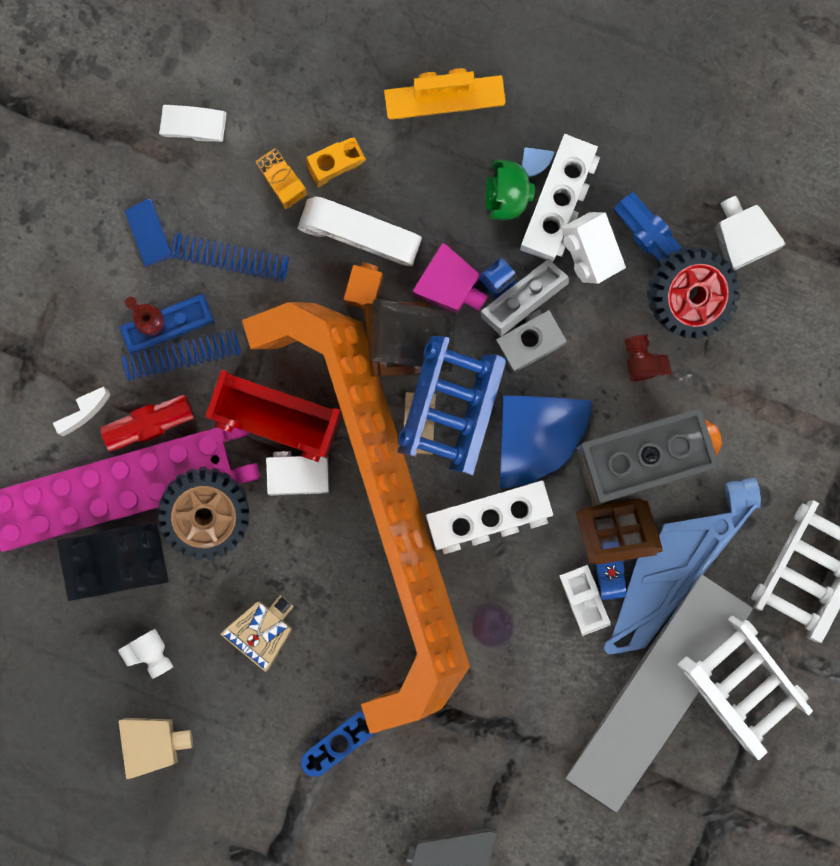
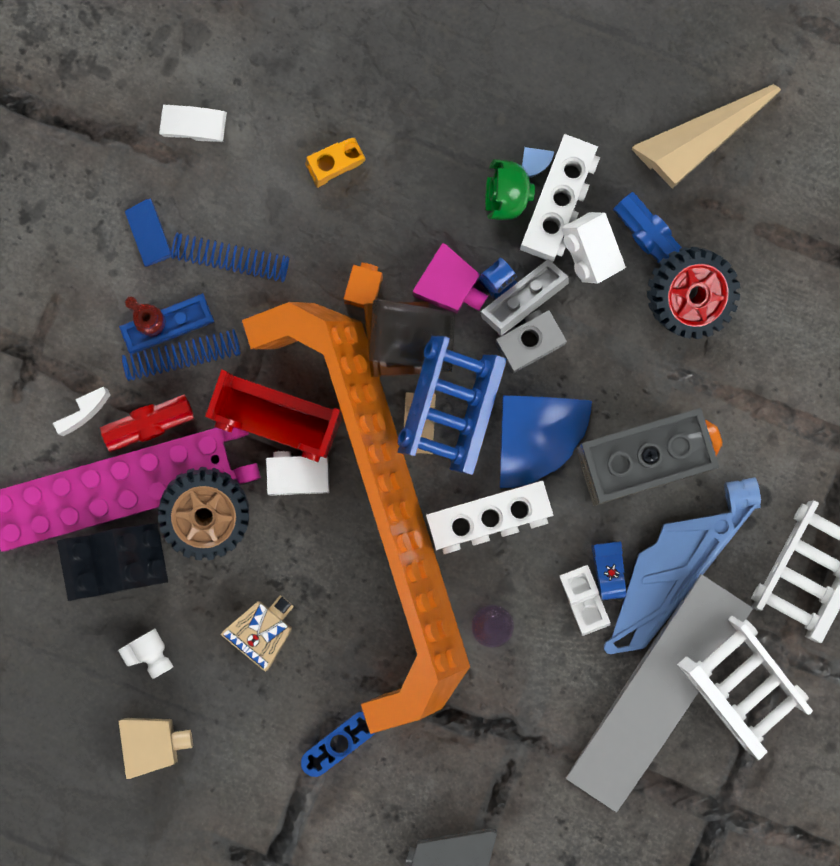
(281, 178): light orange leg -> none
(359, 230): white beam -> none
(444, 94): light orange bracket -> none
(618, 531): reddish brown piece -> none
(643, 364): clear red piece -> none
(687, 145): none -> tan wedge
(746, 234): white torso -> none

